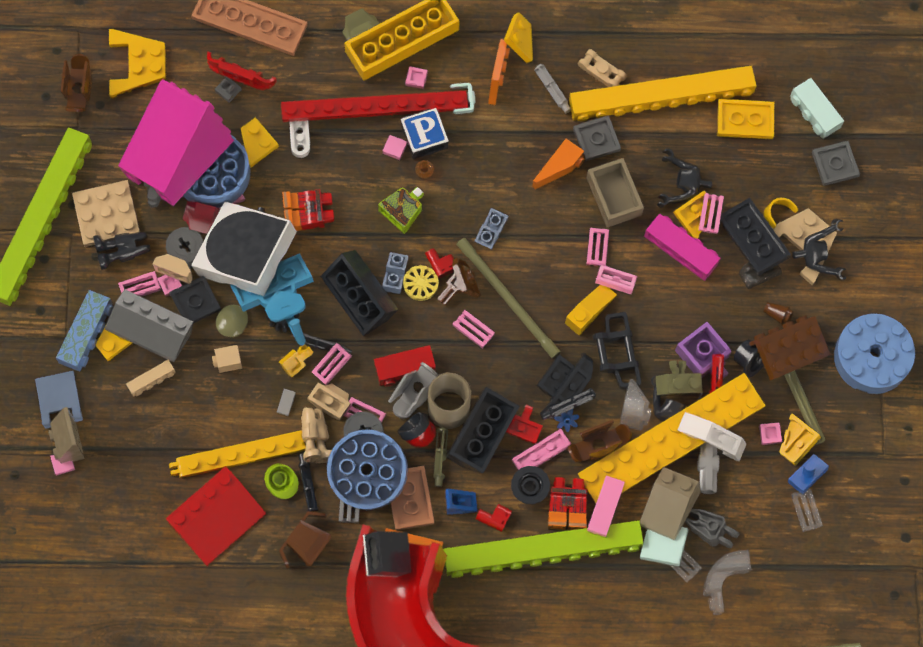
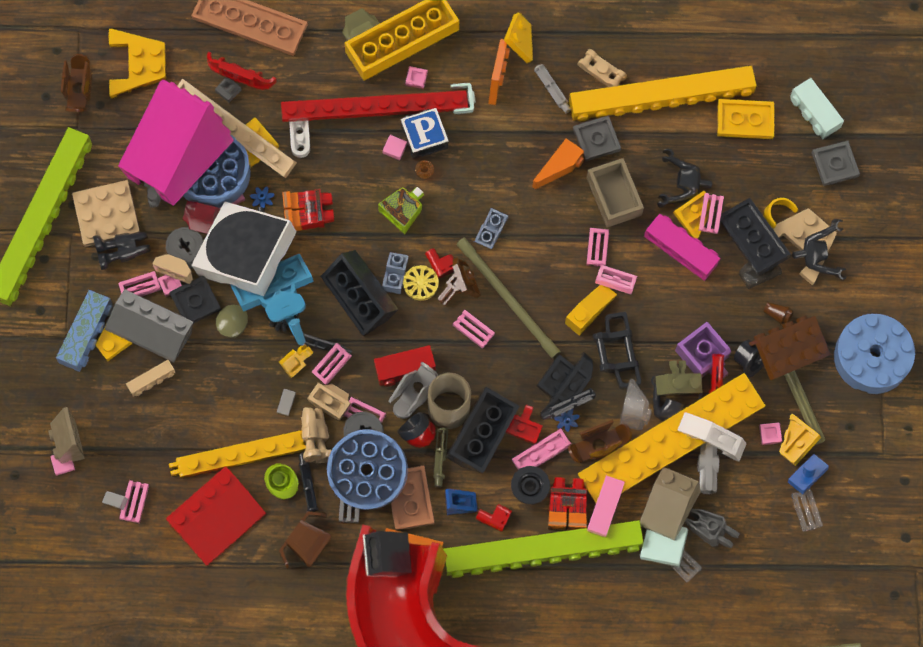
(57, 393): sand blue flag -> none
(115, 500): none -> light grey piece
(138, 485): none -> bright pink tile
(227, 359): tan brick -> none
(247, 137): none -> tan plate
(262, 200): none -> blue plant
(730, 564): clear arch -> none

